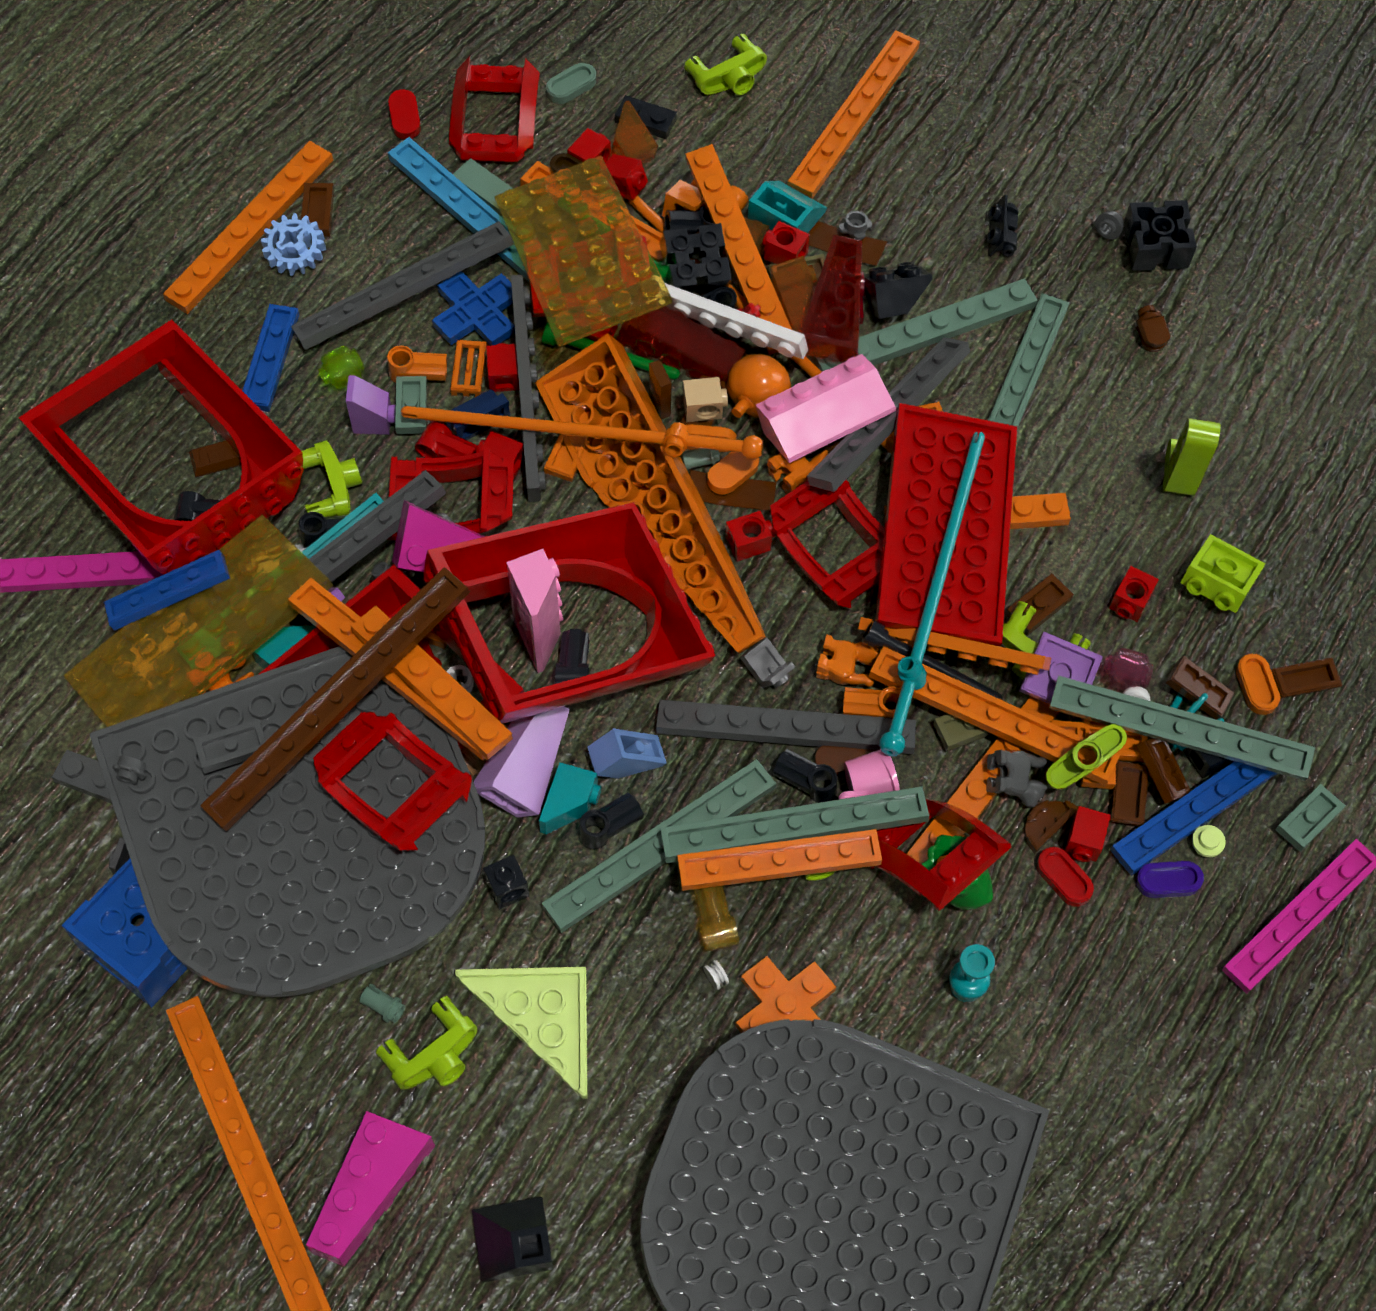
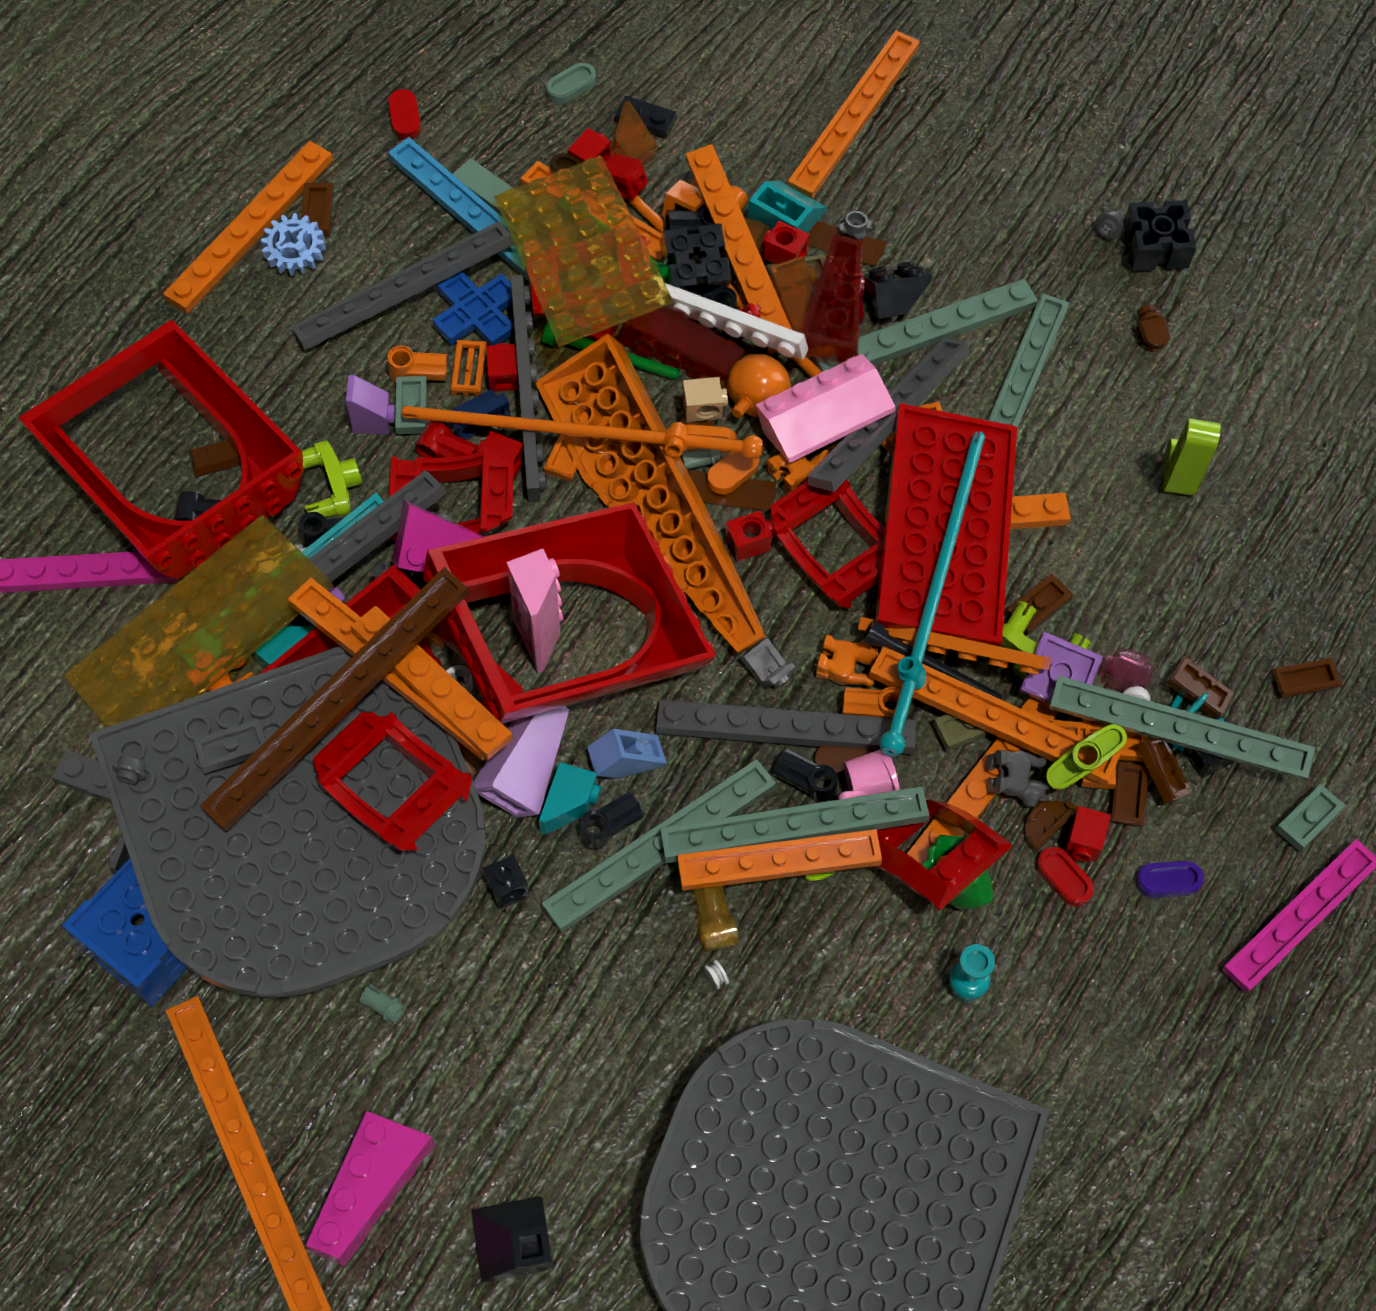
(166, 590): blue tile -> none
(270, 355): blue tile -> none
(339, 365): clear neon green head -> none
(437, 1059): lime connector -> none
(494, 79): red wedge -> none
(543, 1010): yellowish green tile -> none
(573, 656): black piece -> none
(660, 389): reddish brown tile -> none
(731, 74): lime connector -> none
(783, 998): orange plate -> none
(1002, 217): black hinge -> none
(1138, 584): red brick -> none
(1188, 814): blue plate -> none
(1208, 841): yellowish green plate -> none
(1222, 574): lime plate -> none
(1257, 684): orange tile -> none

